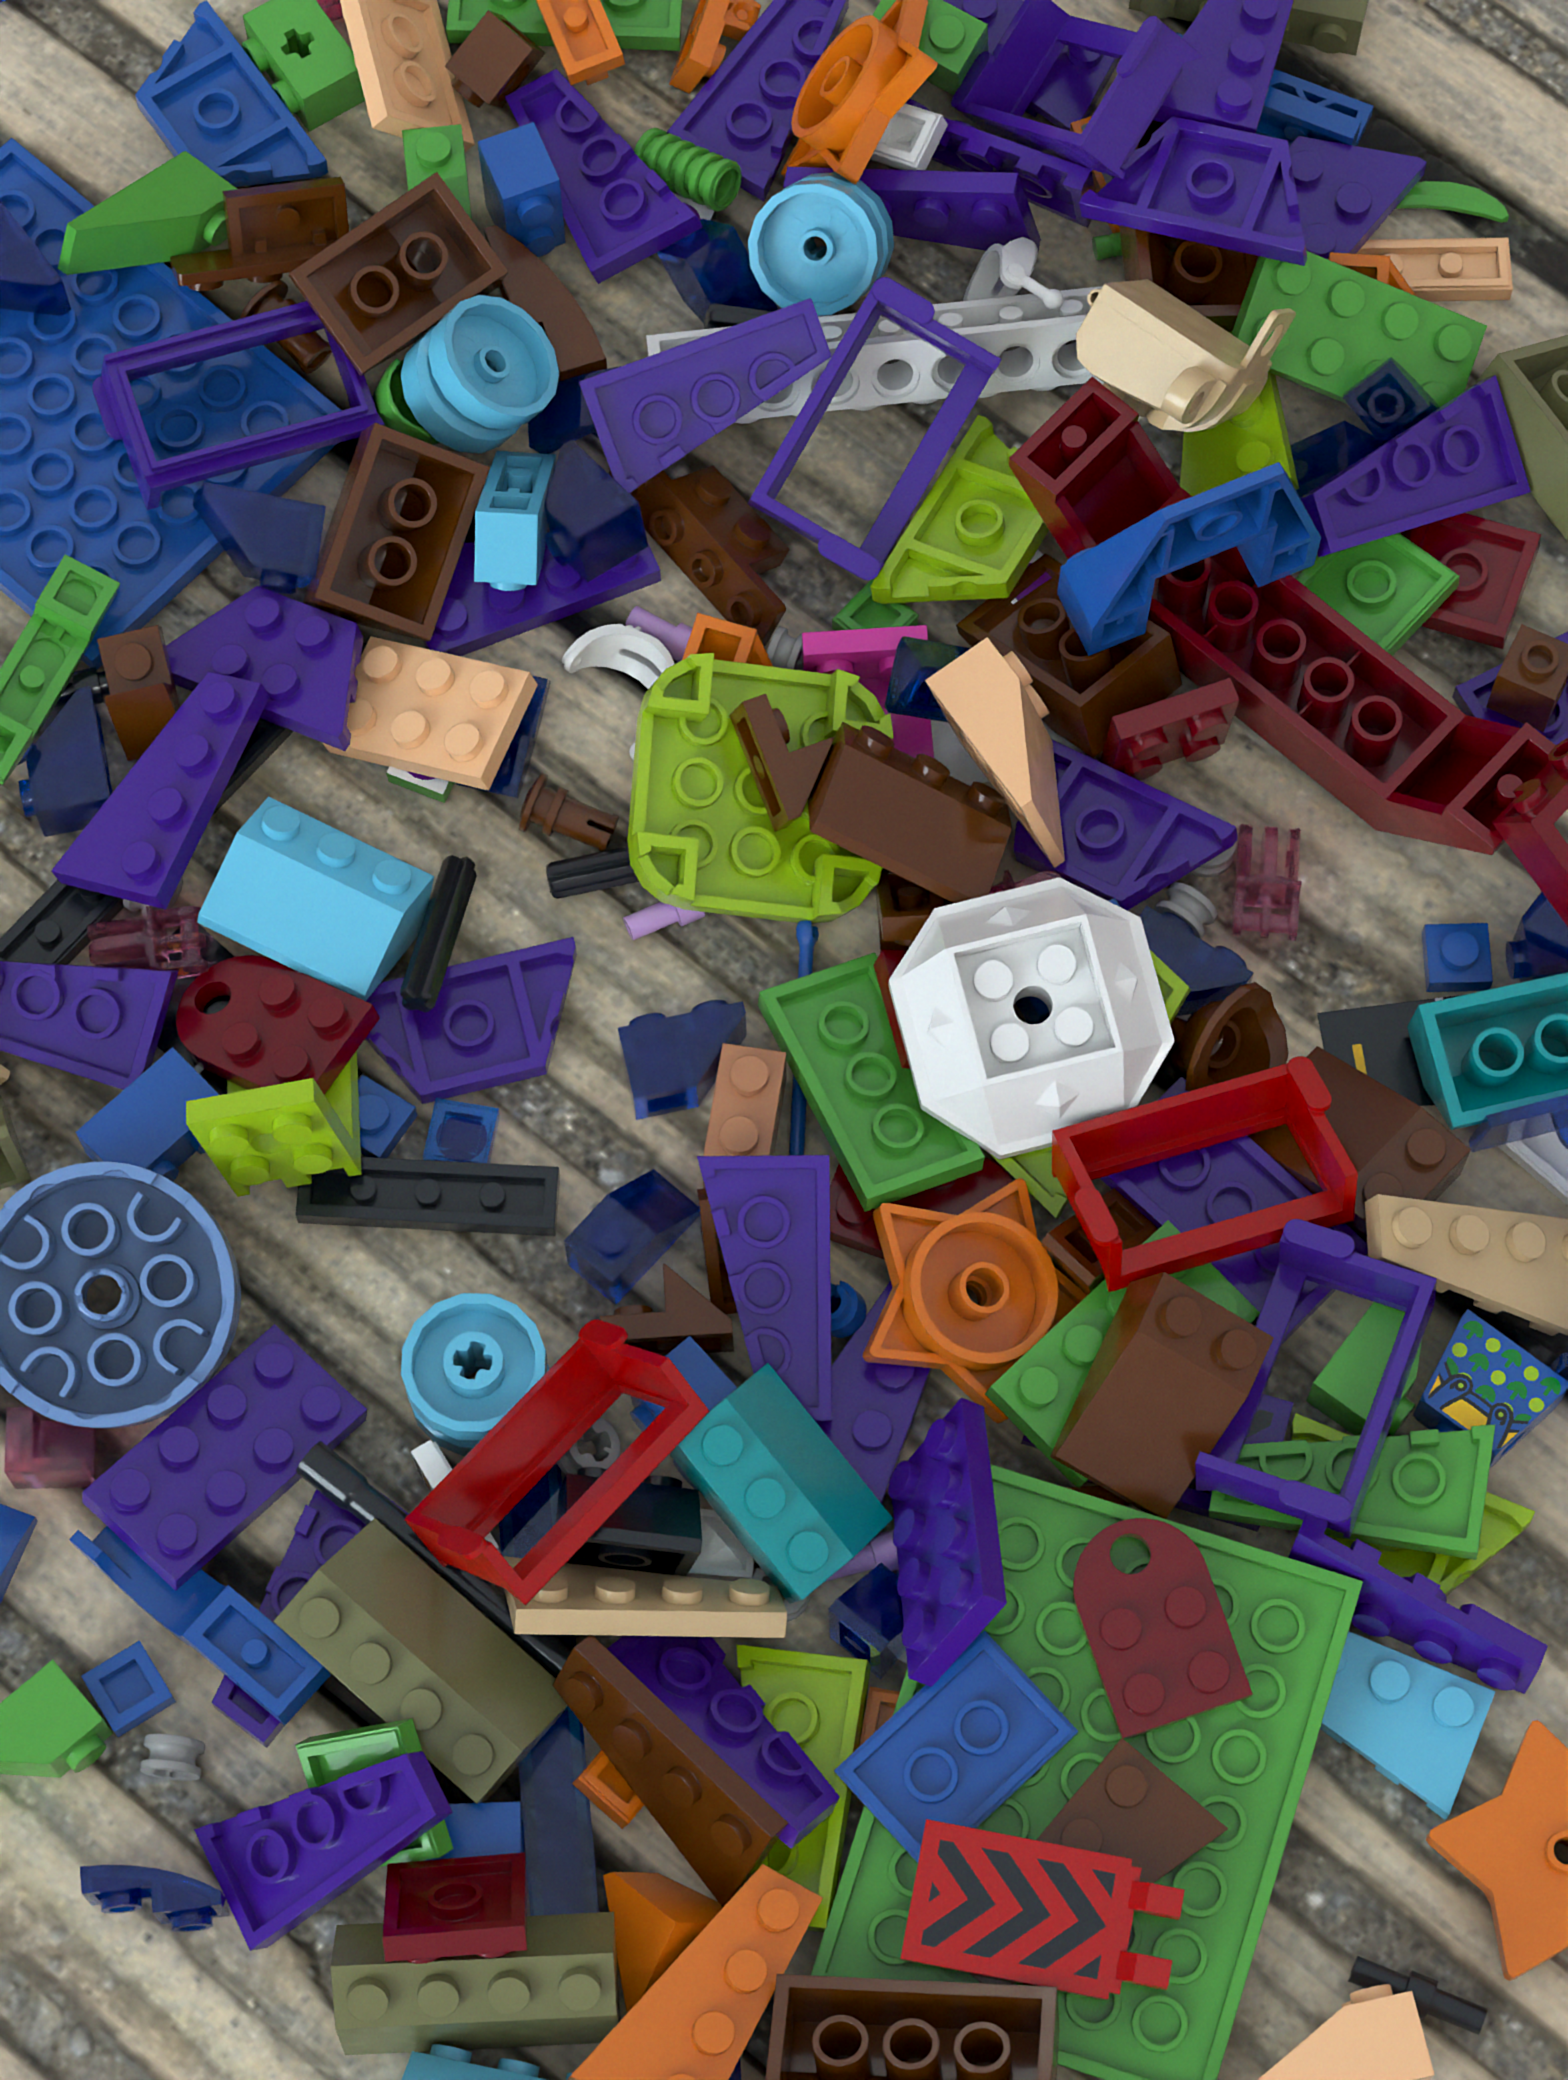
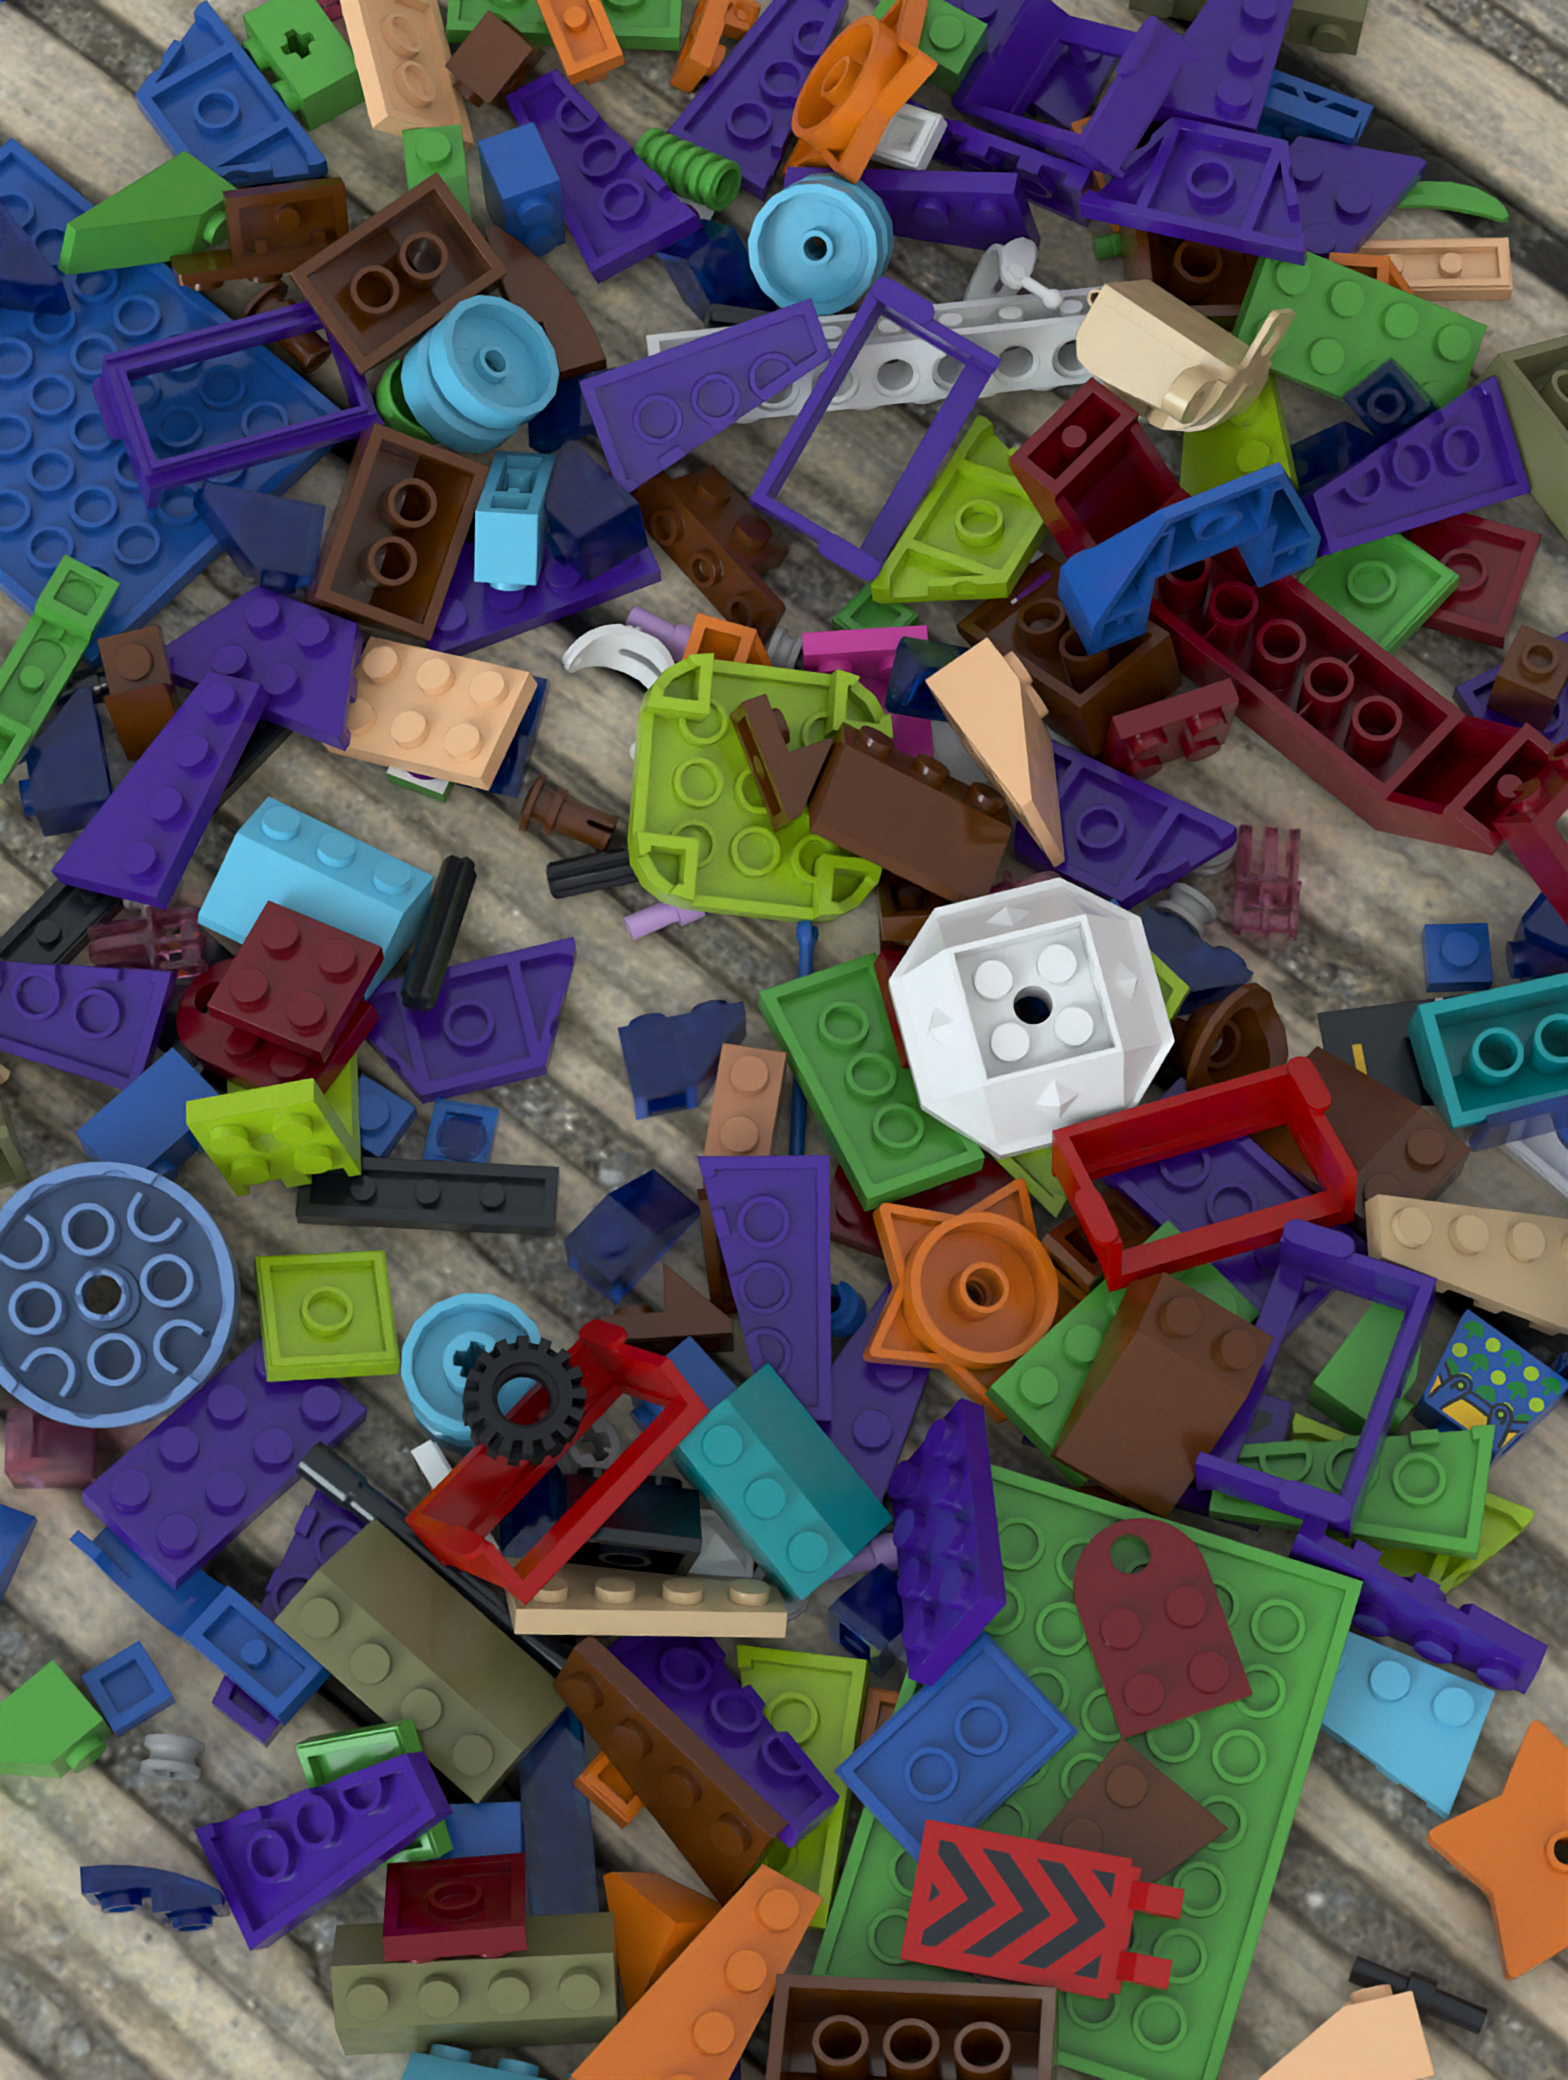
(296, 982): none -> dark red plate
(326, 1315): none -> lime tile
(527, 1361): none -> black tyre

